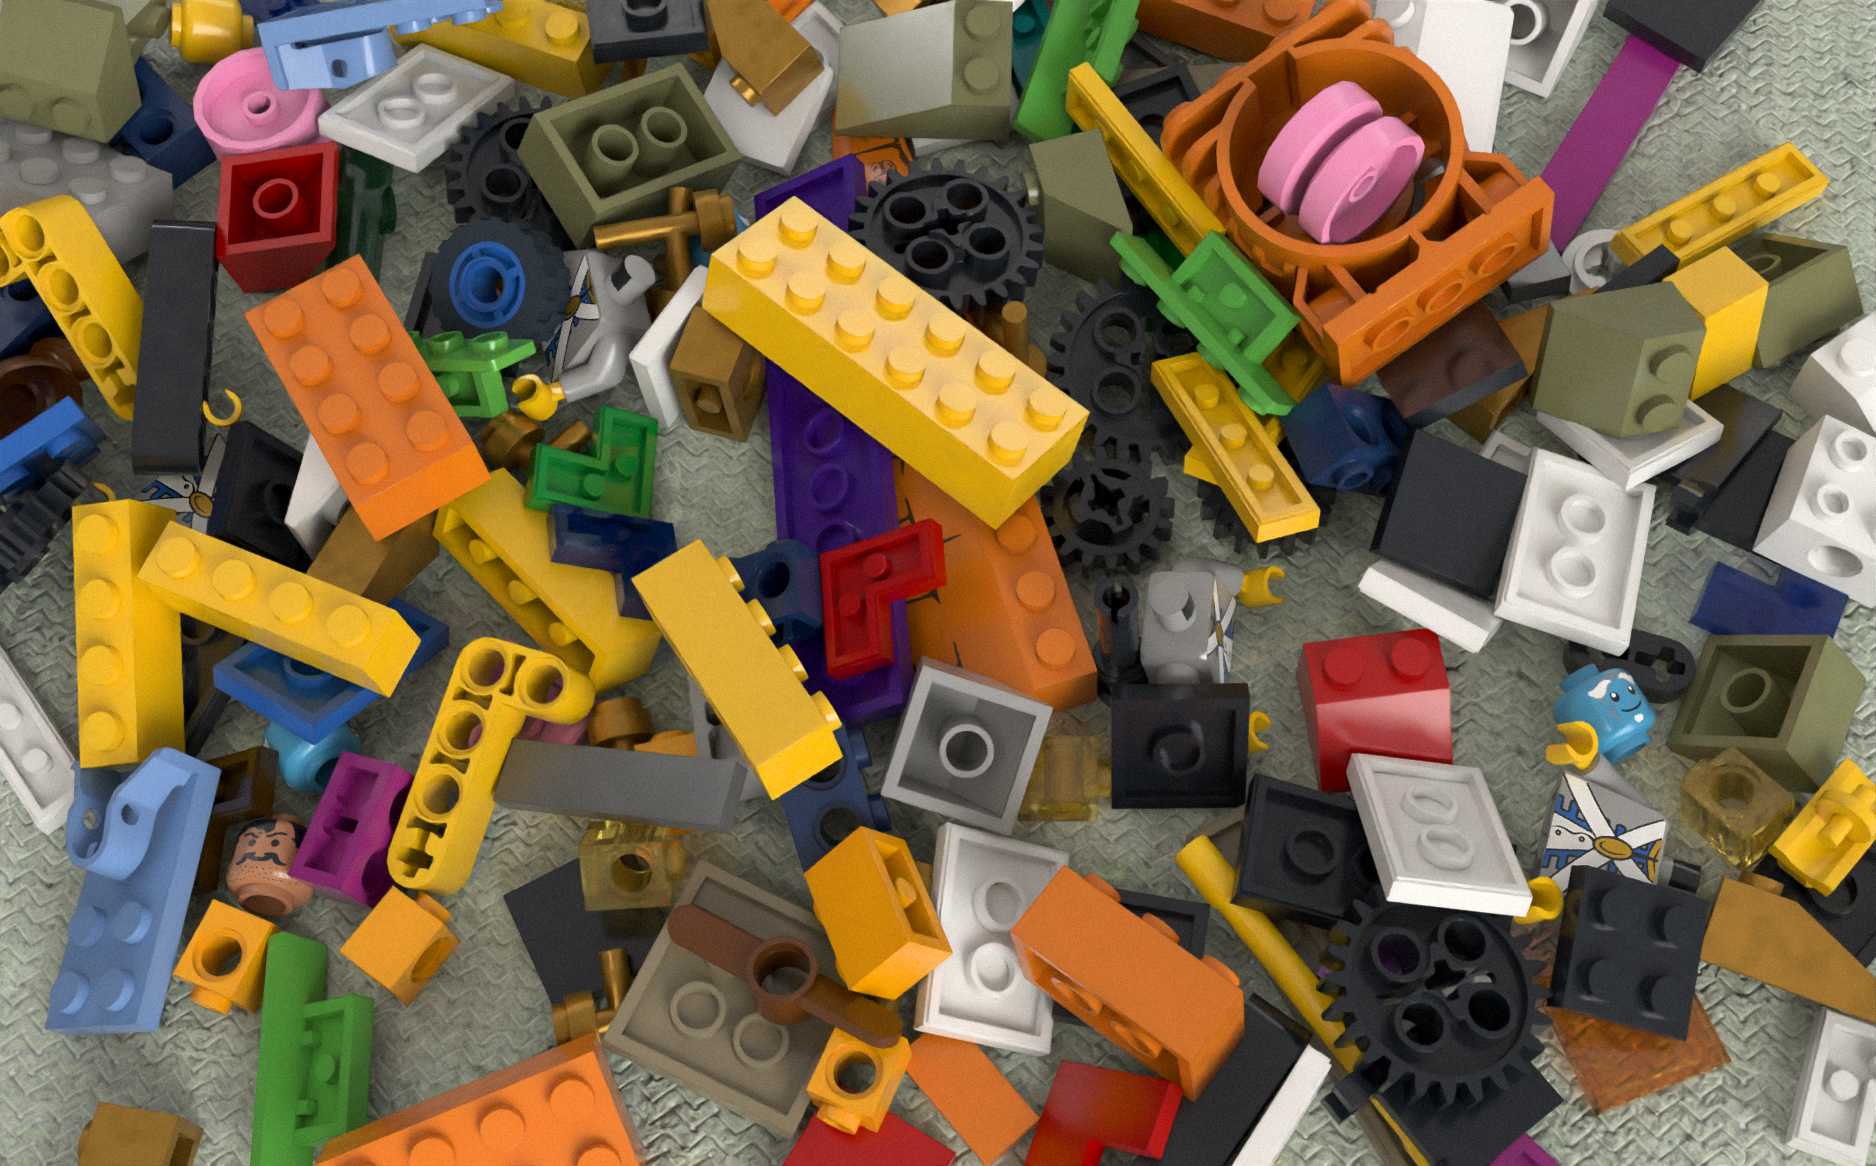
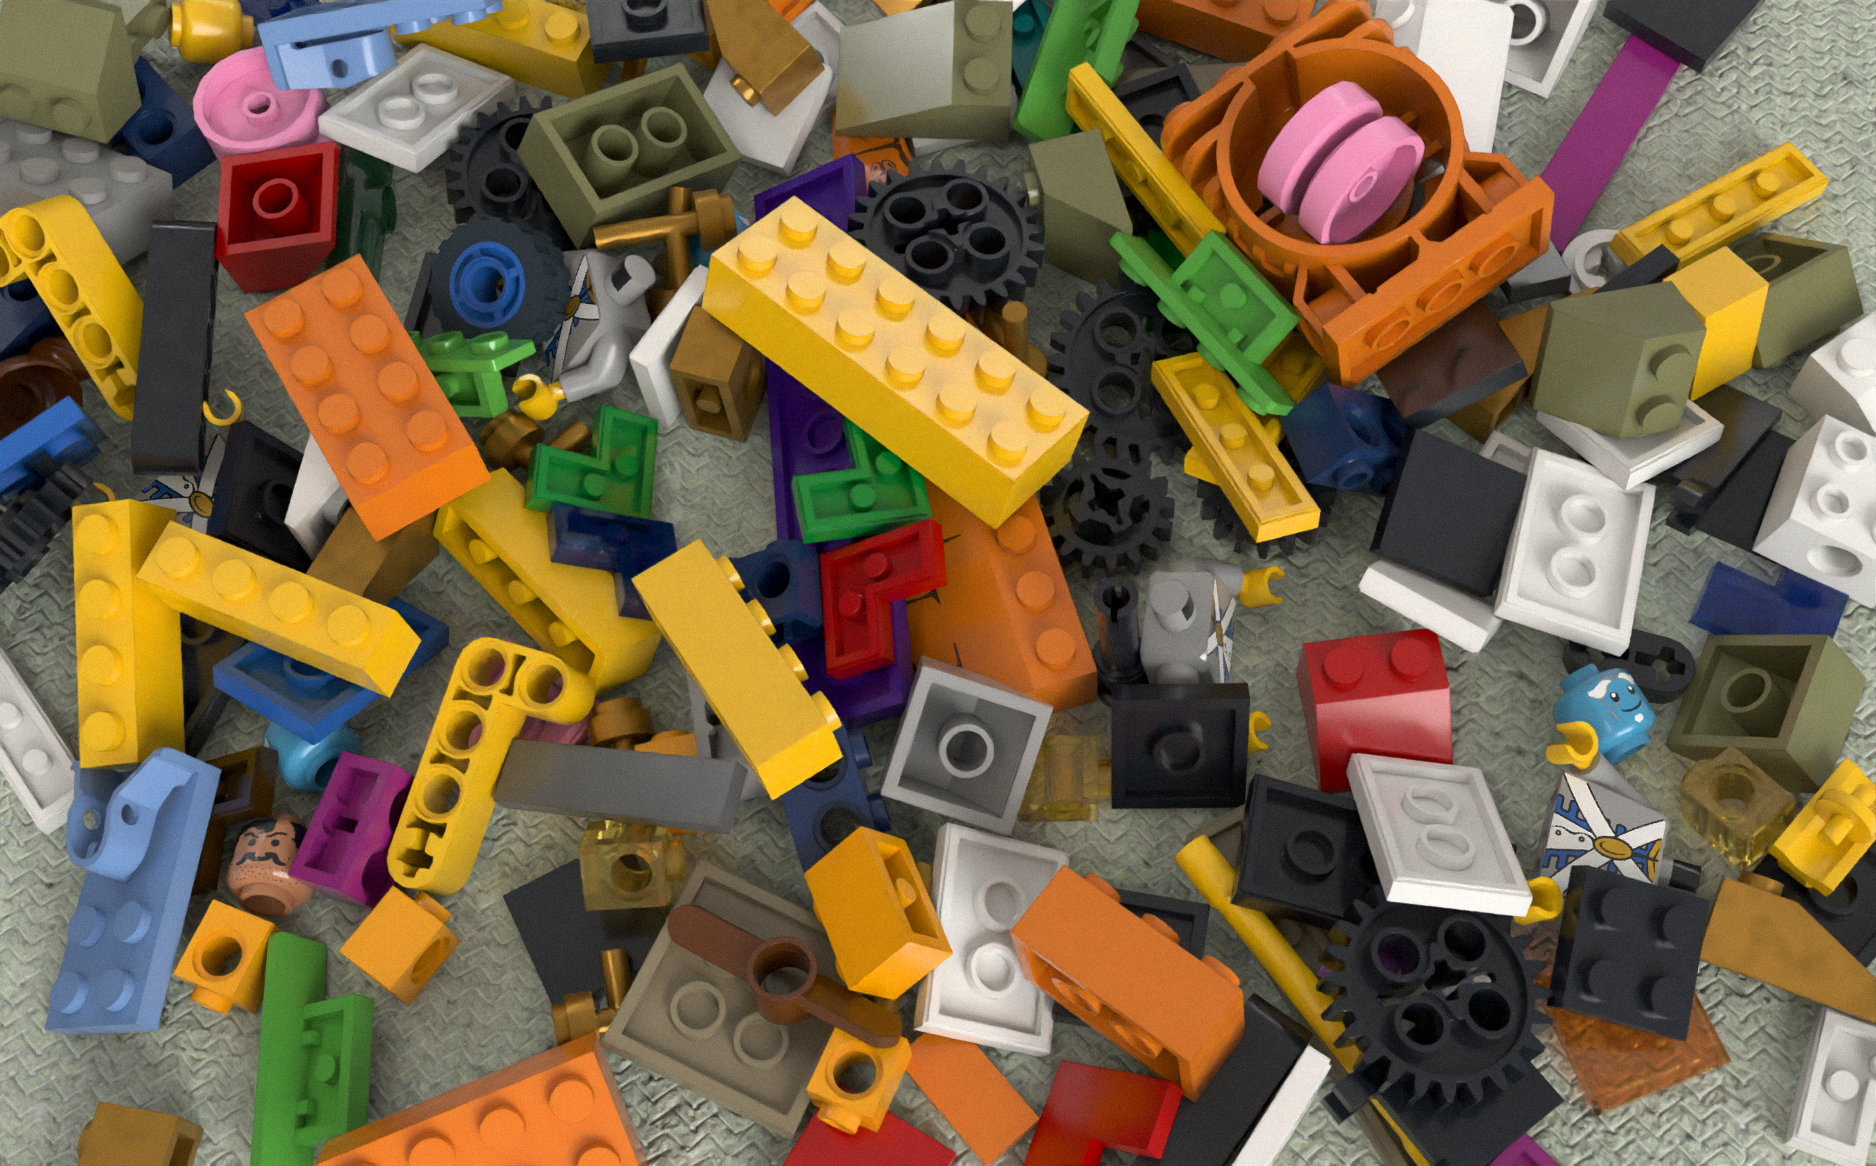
(860, 501): none -> green tile

